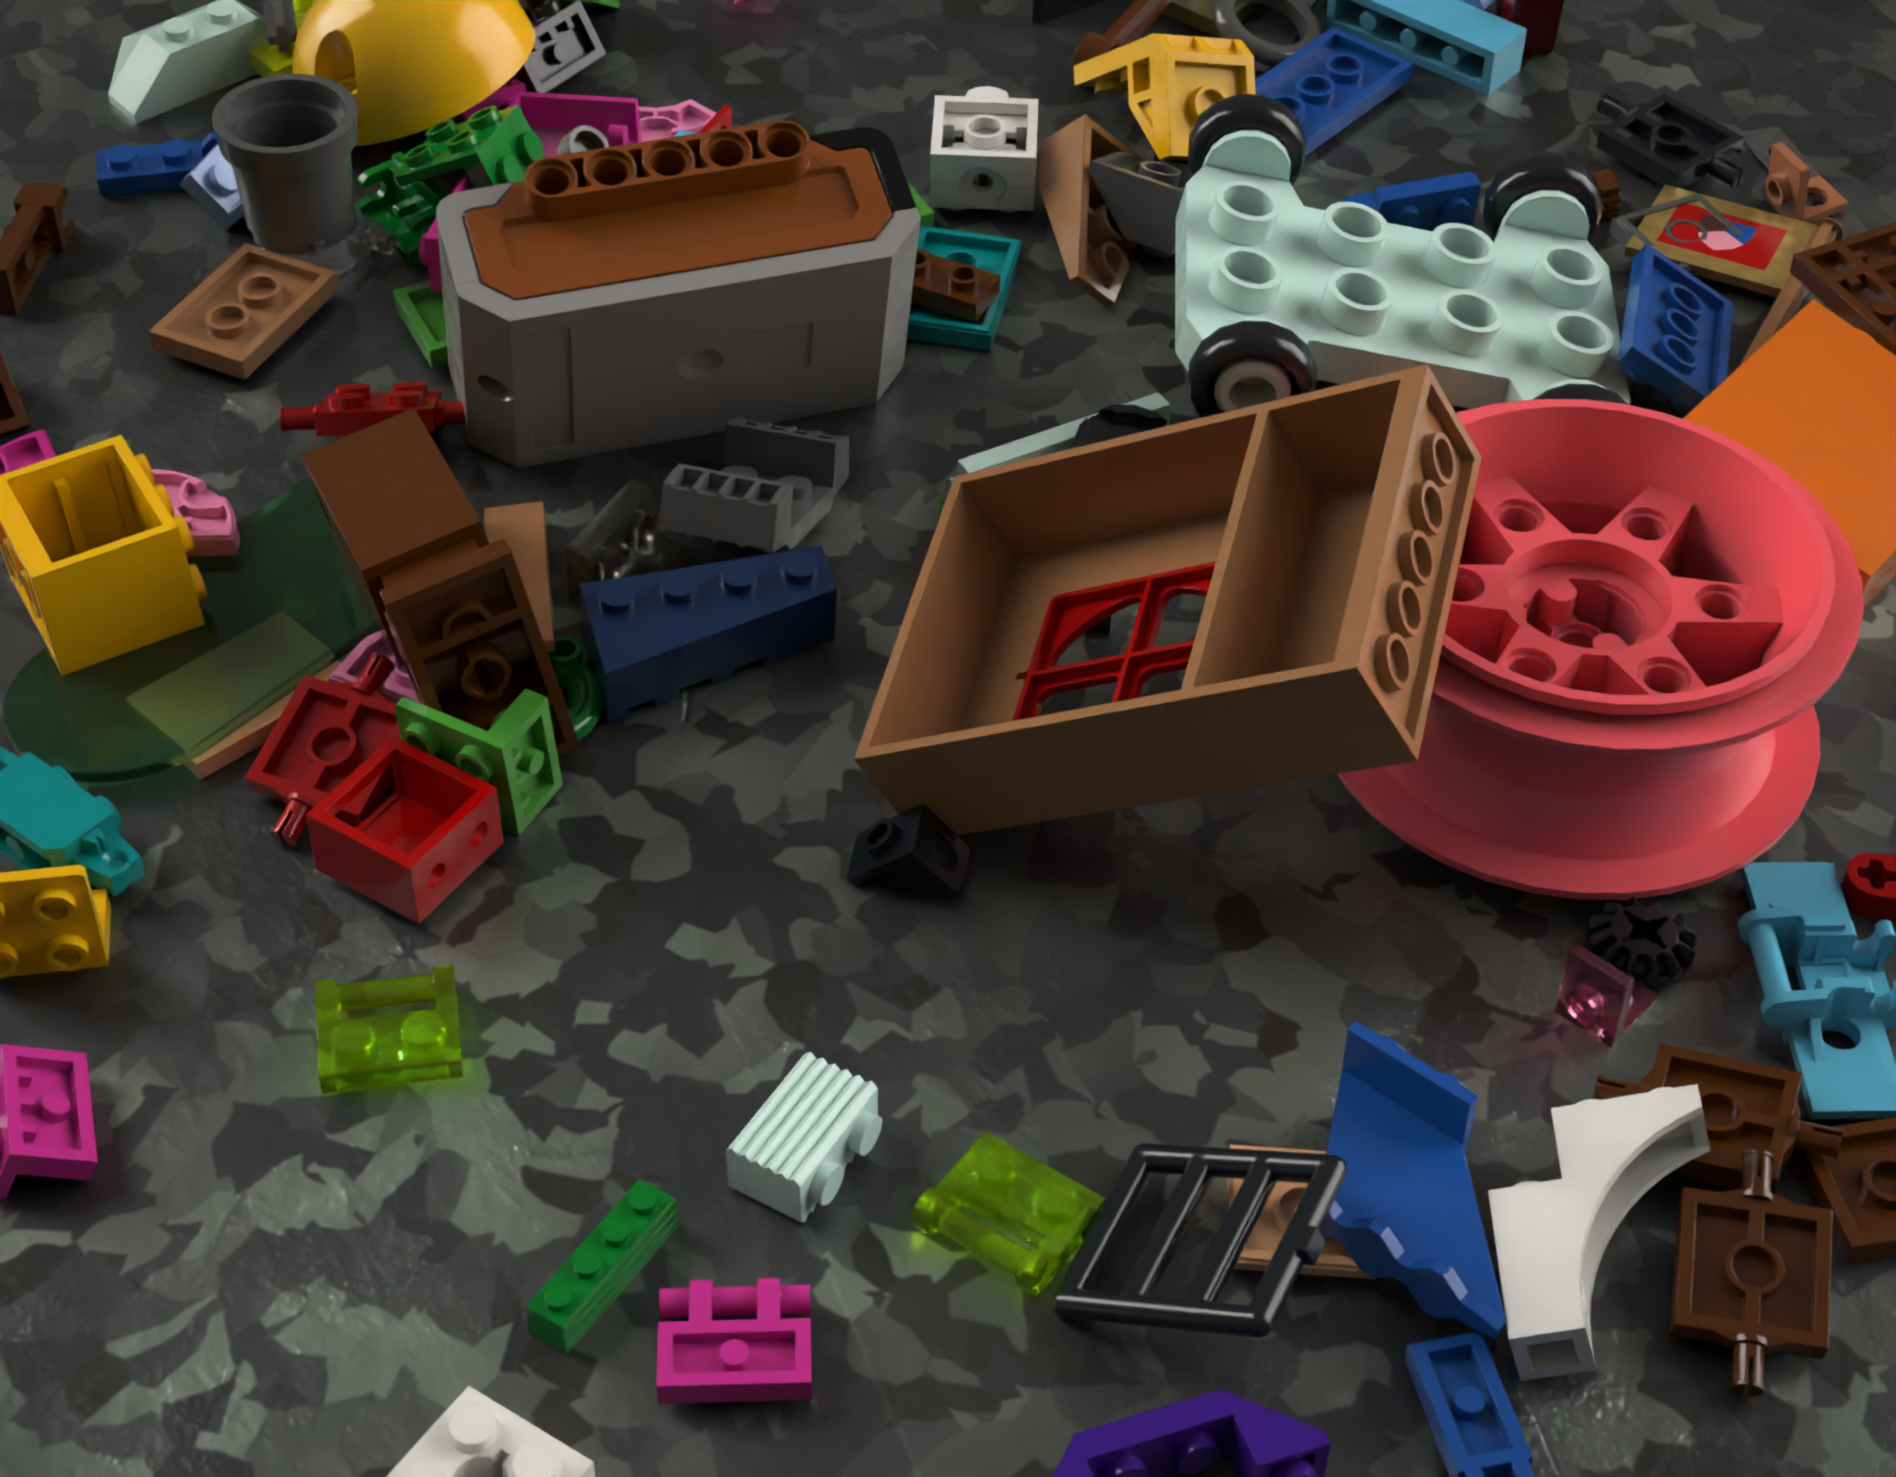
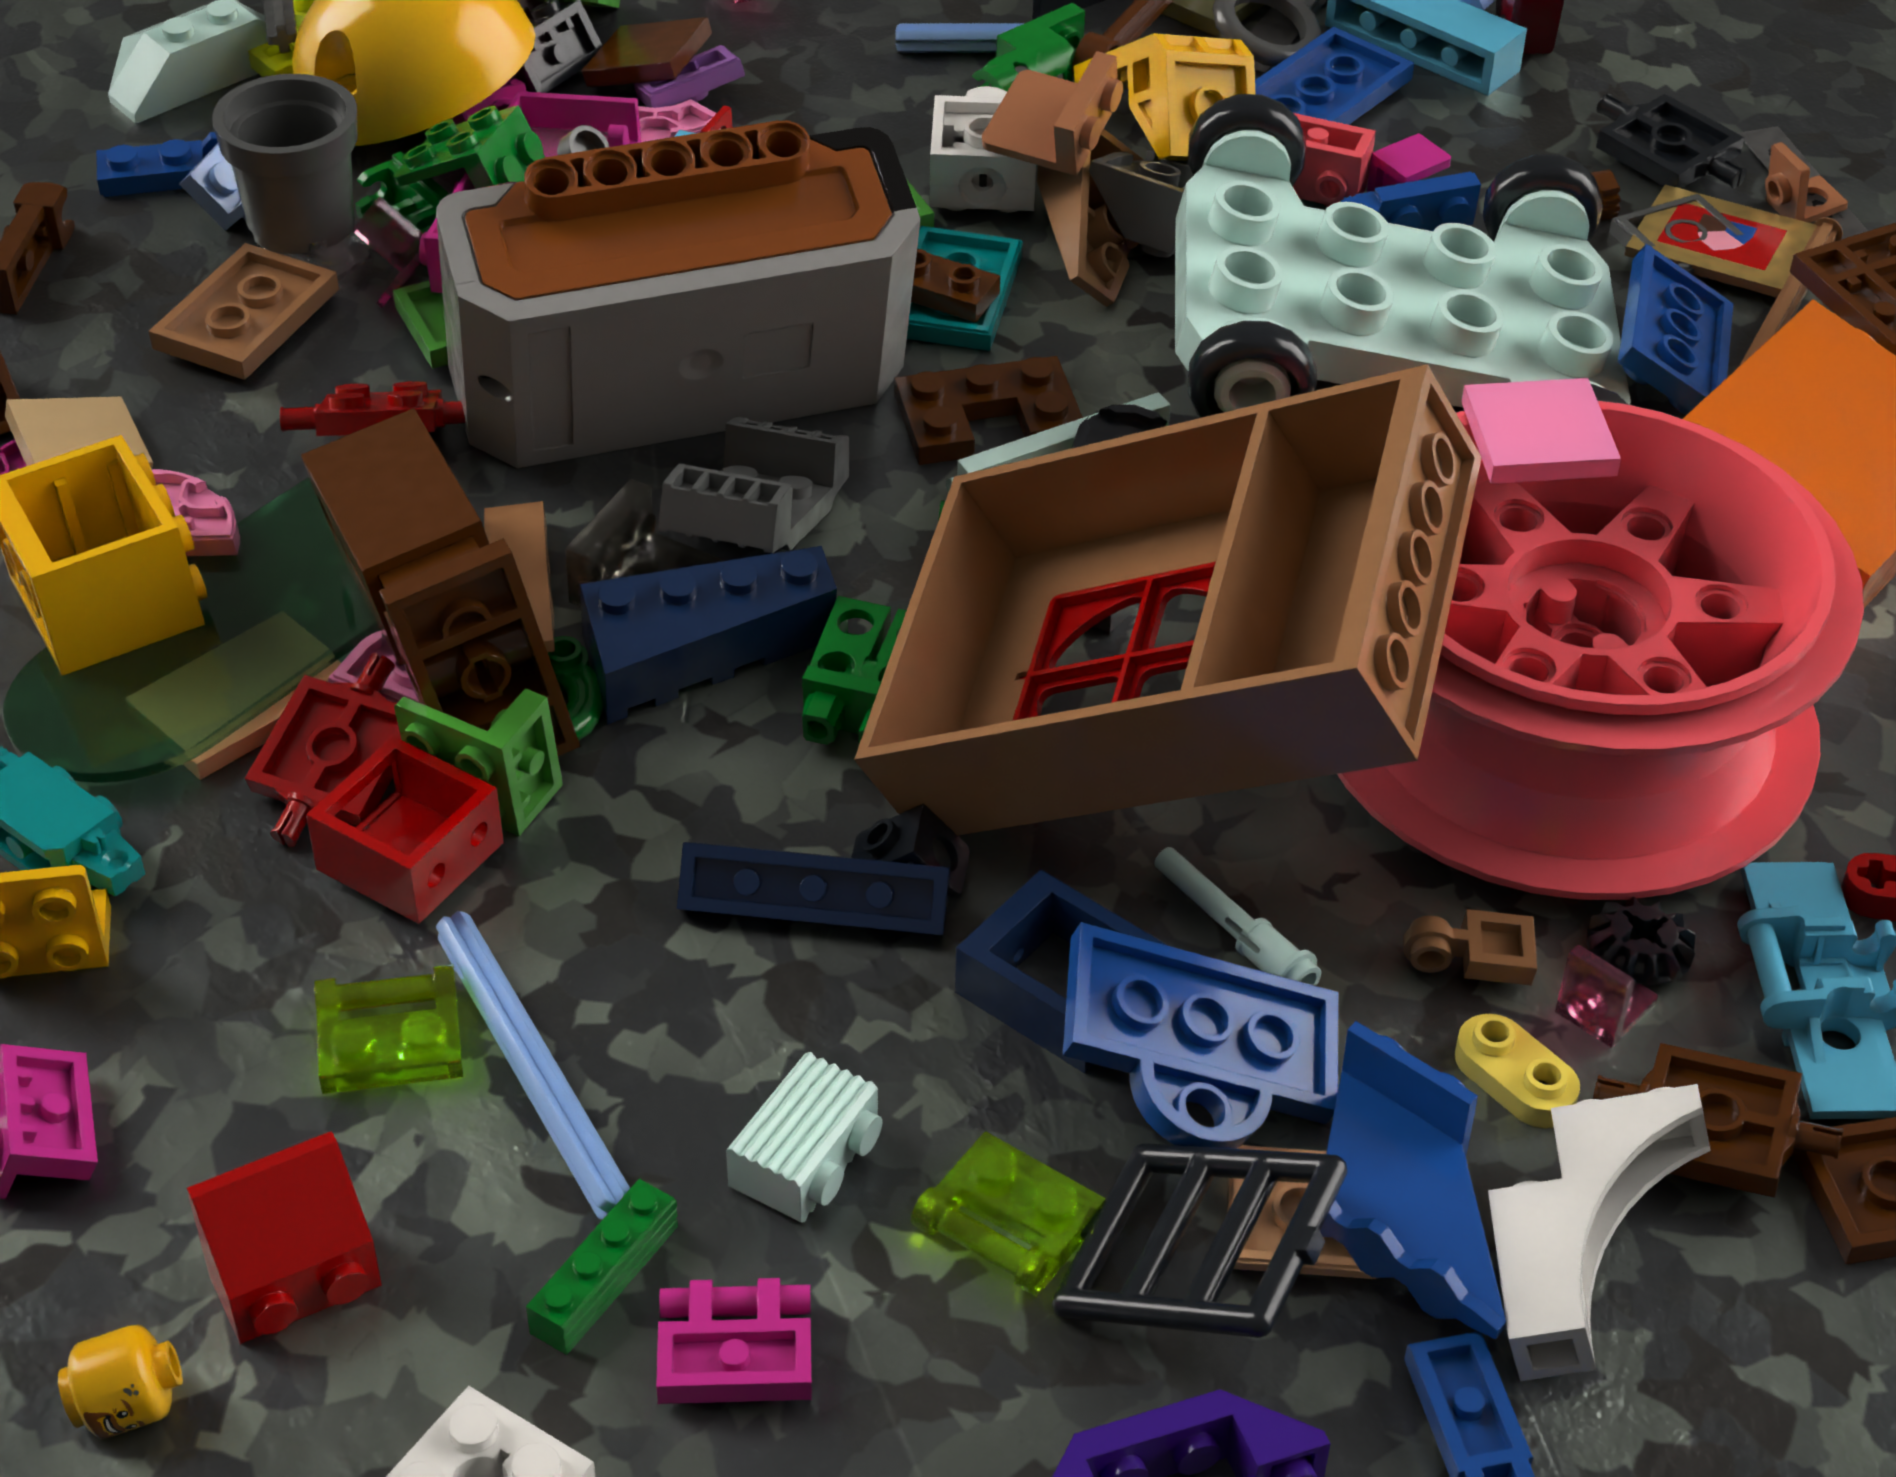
(66, 424): none -> tan tile
(119, 1381): none -> yellow head
(284, 1237): none -> red slope
(394, 240): none -> clear pink bracket
(533, 1063): none -> light blue axle
(647, 52): none -> reddish brown tile
(695, 81): none -> medium lavender plate
(813, 888): none -> dark blue plate
(847, 670): none -> green hips
(942, 403): none -> reddish brown plate
(949, 37): none -> light blue axle
(991, 953): none -> dark blue window
(1039, 46): none -> green plate
(1054, 118): none -> nougat bracket
(1200, 1036): none -> blue plate
(1254, 938): none -> light aqua pin
(1334, 160): none -> coral brick
(1406, 162): none -> dark pink panel
(1491, 944): none -> medium nougat plate
(1508, 1066): none -> light yellow plate
(1540, 430): none -> bright pink tile
(1752, 1273): reddish brown plate -> none

